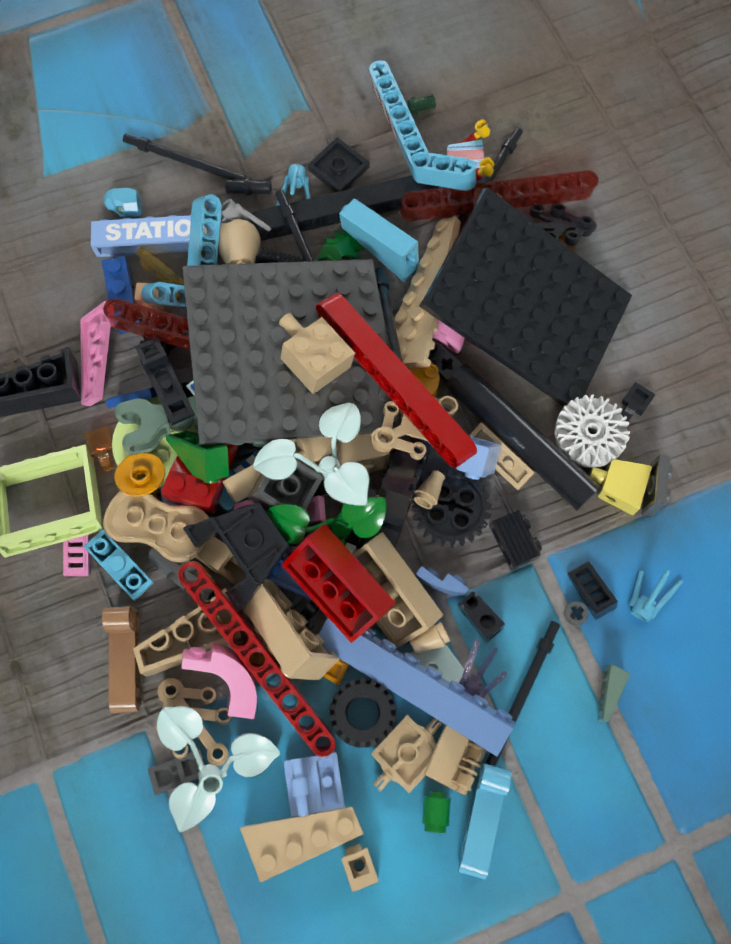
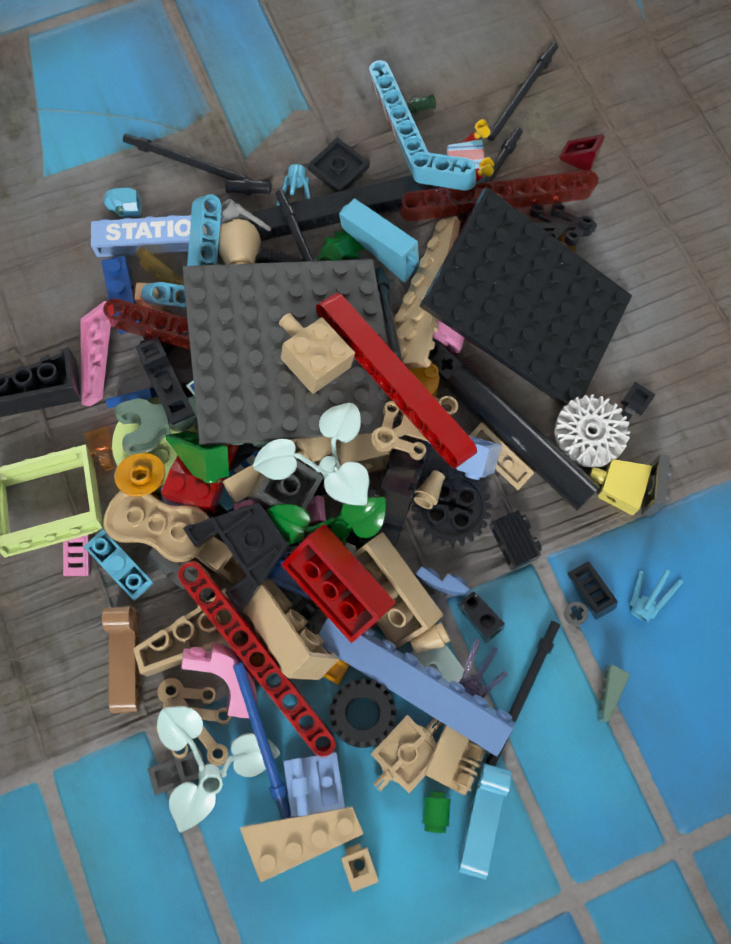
(277, 788): none -> blue bar
(542, 63): none -> black bar
(582, 152): none -> dark red slope

